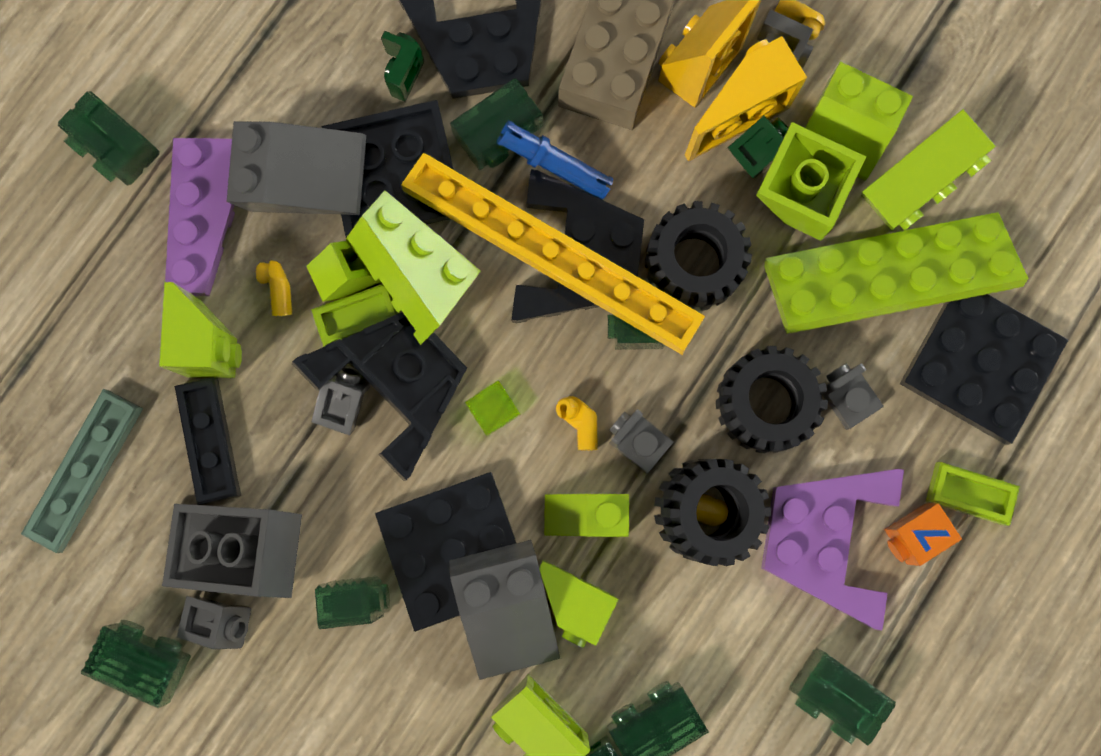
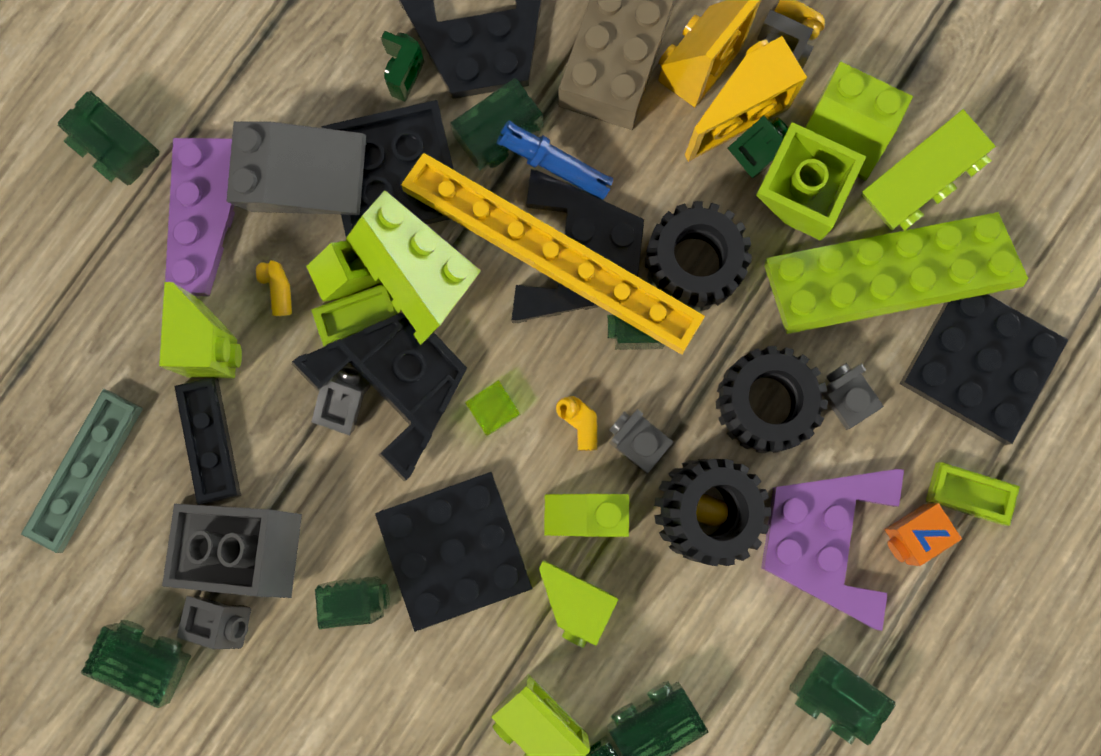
(504, 609): dark grey slope -> none

